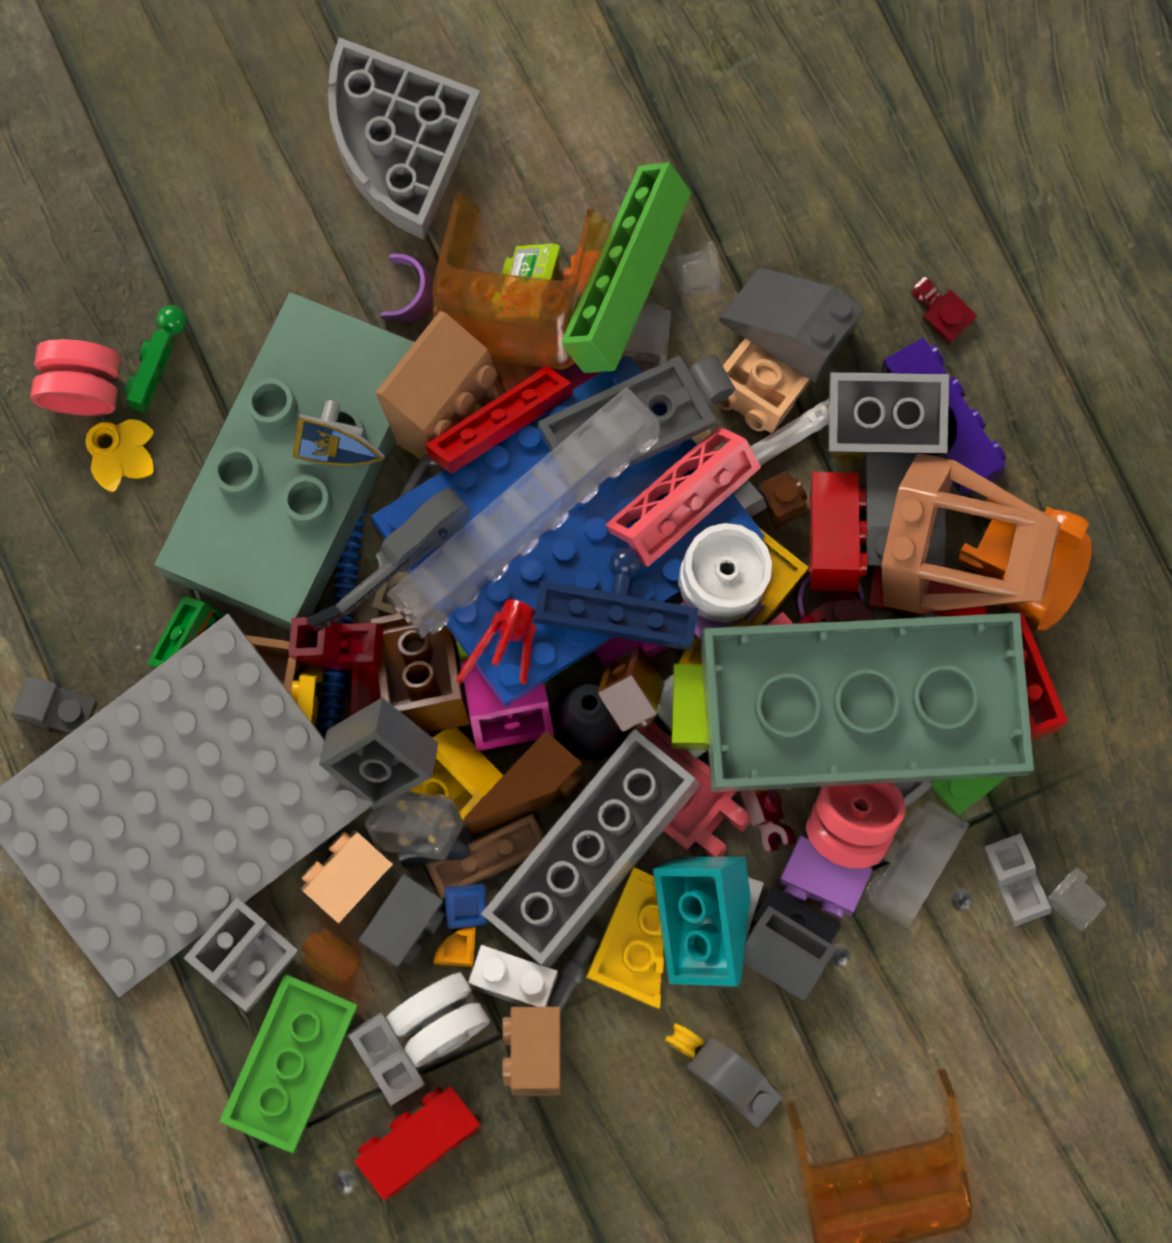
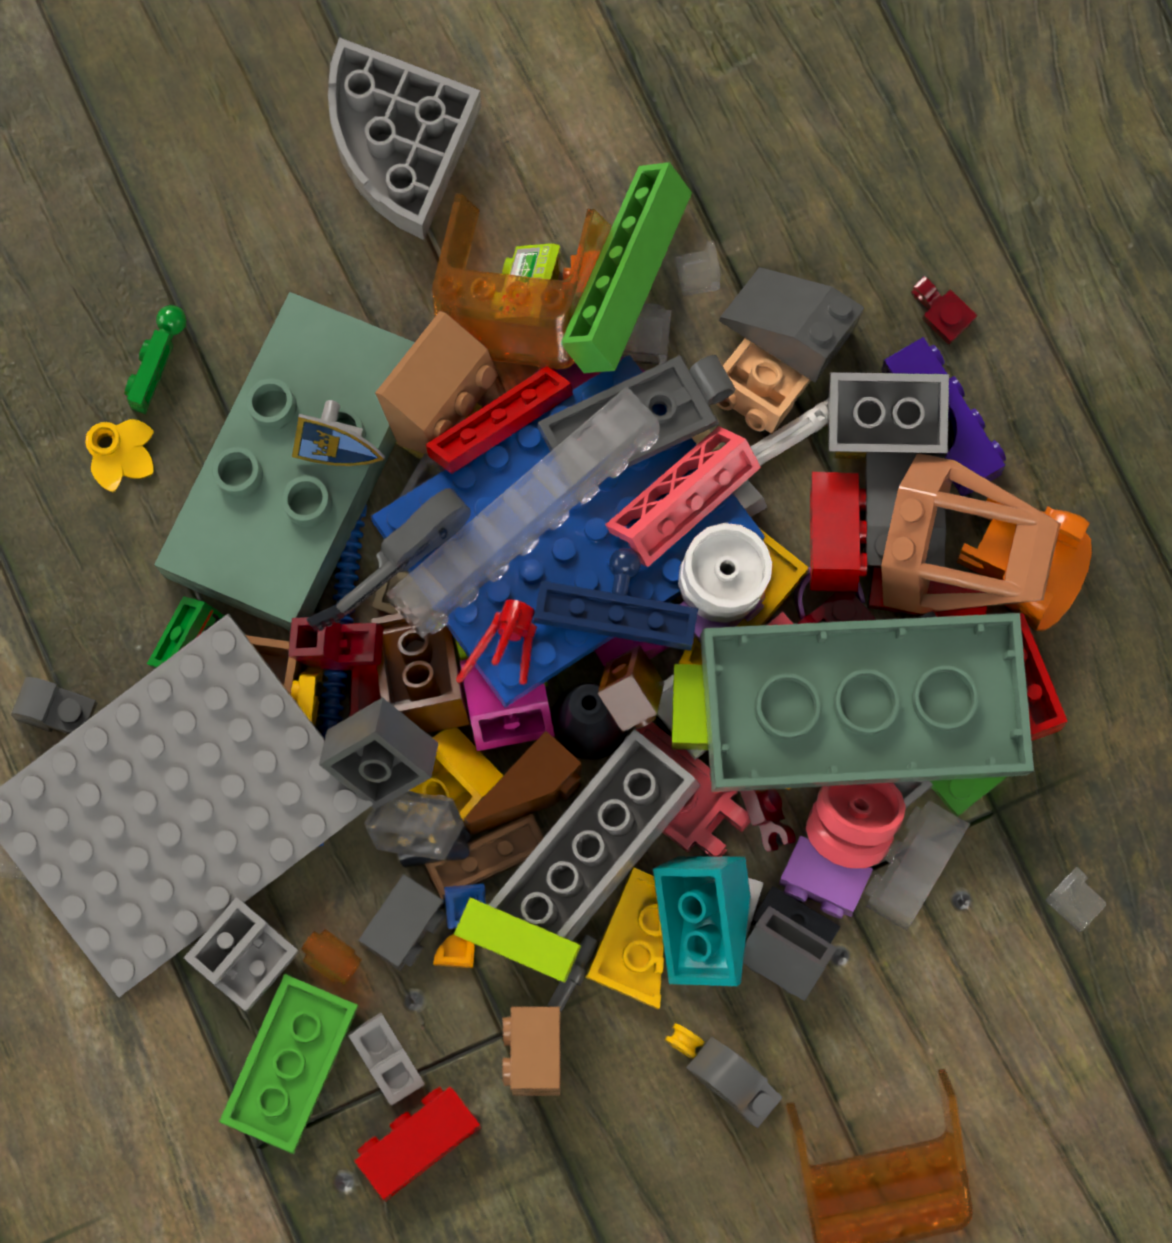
(76, 377): coral wheel -> none
(344, 875): light nougat brick -> none
(424, 299): medium lavender helmet -> none
(440, 1024): white wheel -> none
(512, 978): white brick -> none
(517, 940): none -> lime tile
(784, 499): reddish brown brick -> none
(1017, 880): light grey slope -> none

